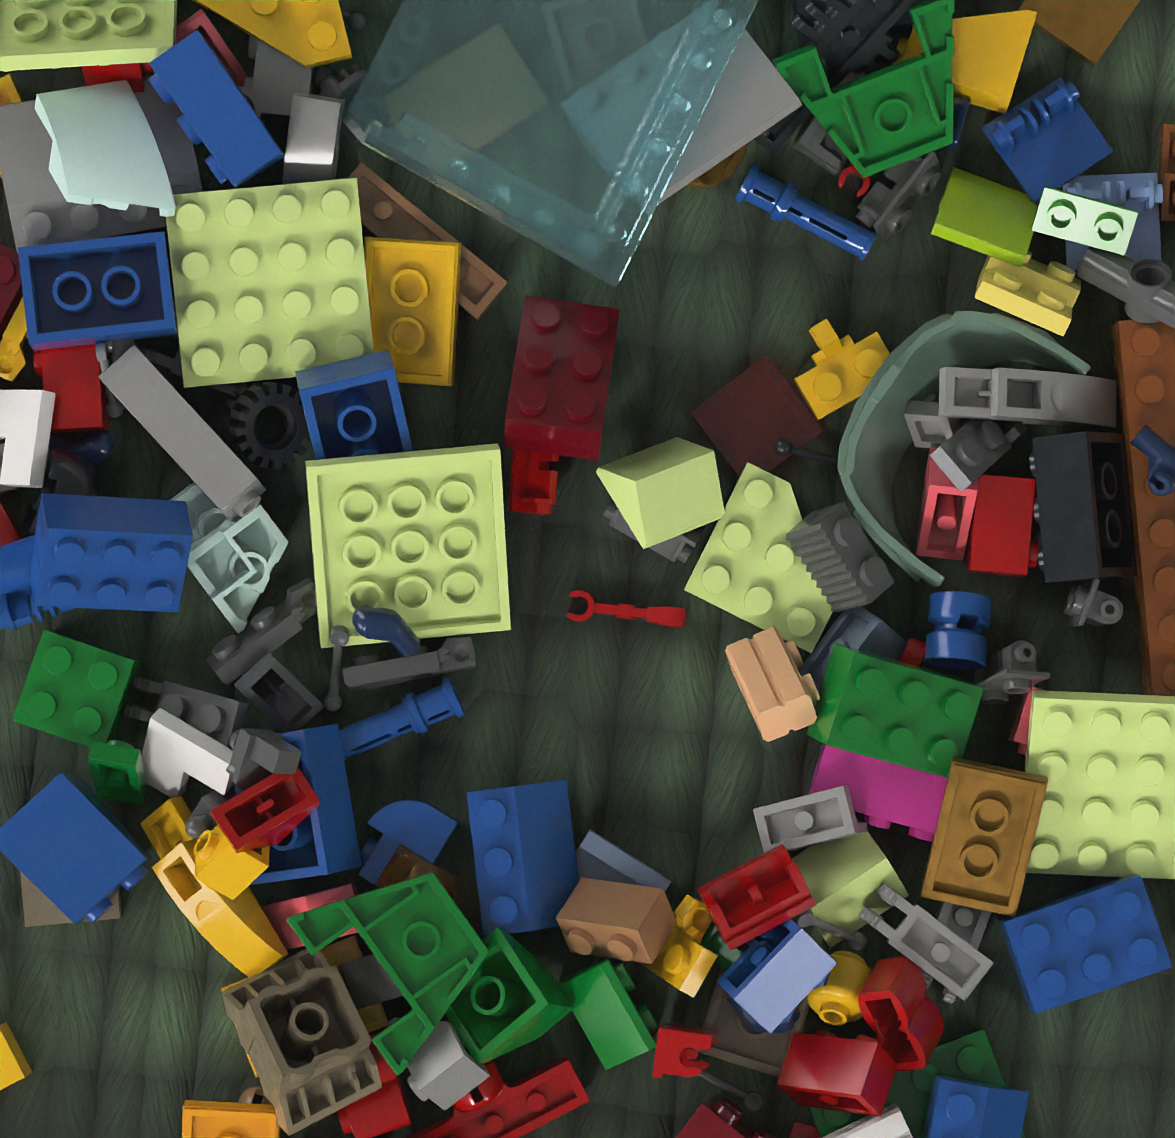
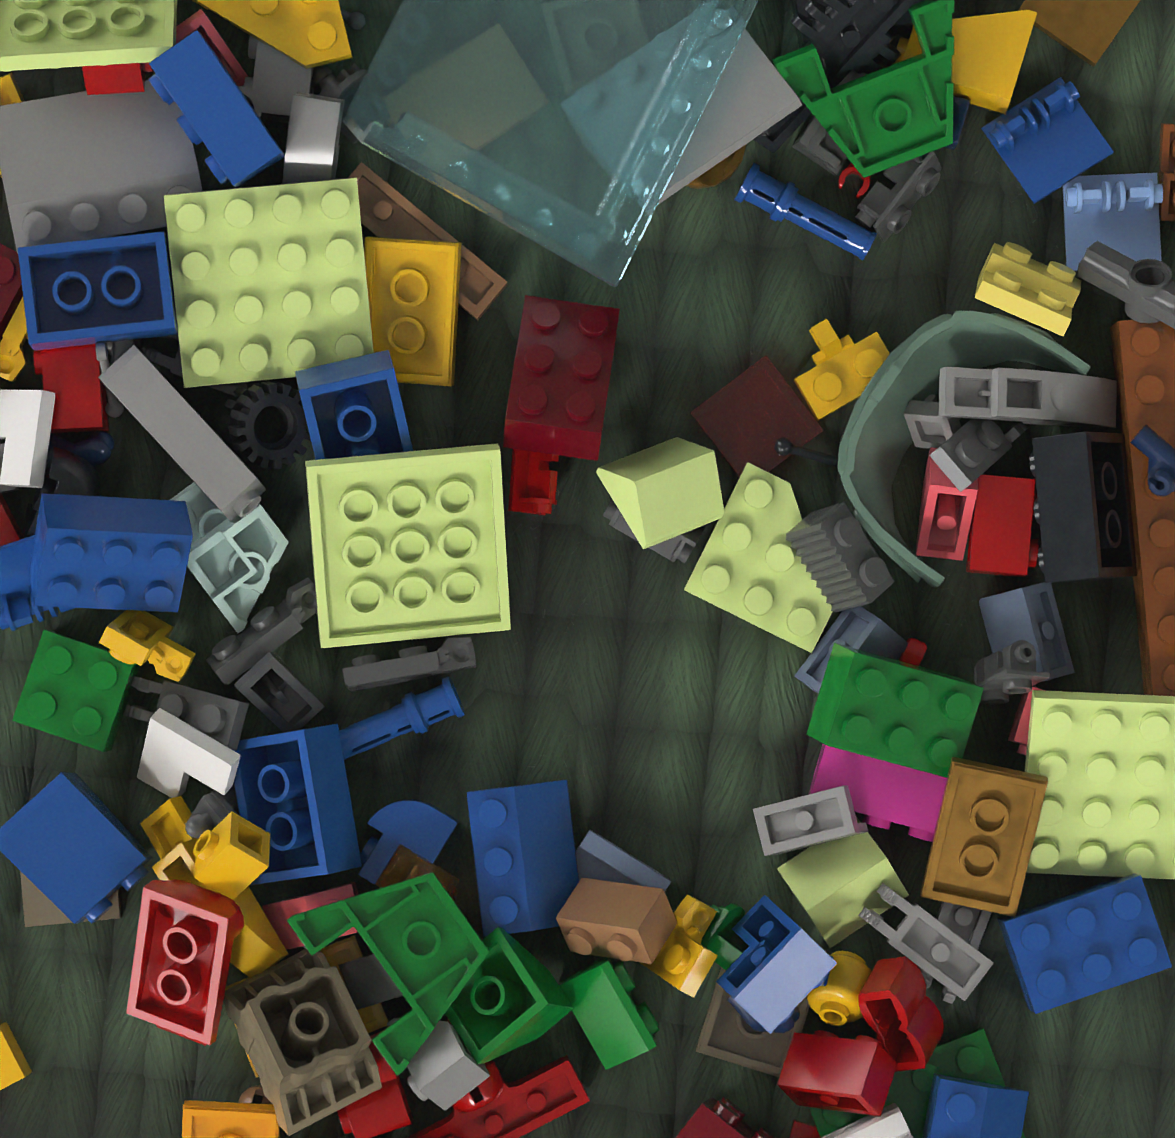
(104, 148): light aqua slope -> none
(118, 772): green plate -> none
(143, 637): none -> yellow hinge
(183, 958): none -> red slope
(258, 755): dark grey piece -> none
(266, 811): red slope -> none
(339, 637): dark grey hinge -> none
(385, 626): dark blue arm -> none
(661, 615): red piece -> none
(674, 1052): red hinge -> none
(751, 1100): dark grey hinge -> none
(756, 897): red hinge -> none
(772, 684): light nougat brick -> none
(856, 940): light grey hinge -> none
(961, 646): blue wheel -> none
(986, 217): lime slope -> none
(1032, 617): none -> sand blue panel
(1084, 220): hinge -> none
(1091, 606): dark grey hinge -> none

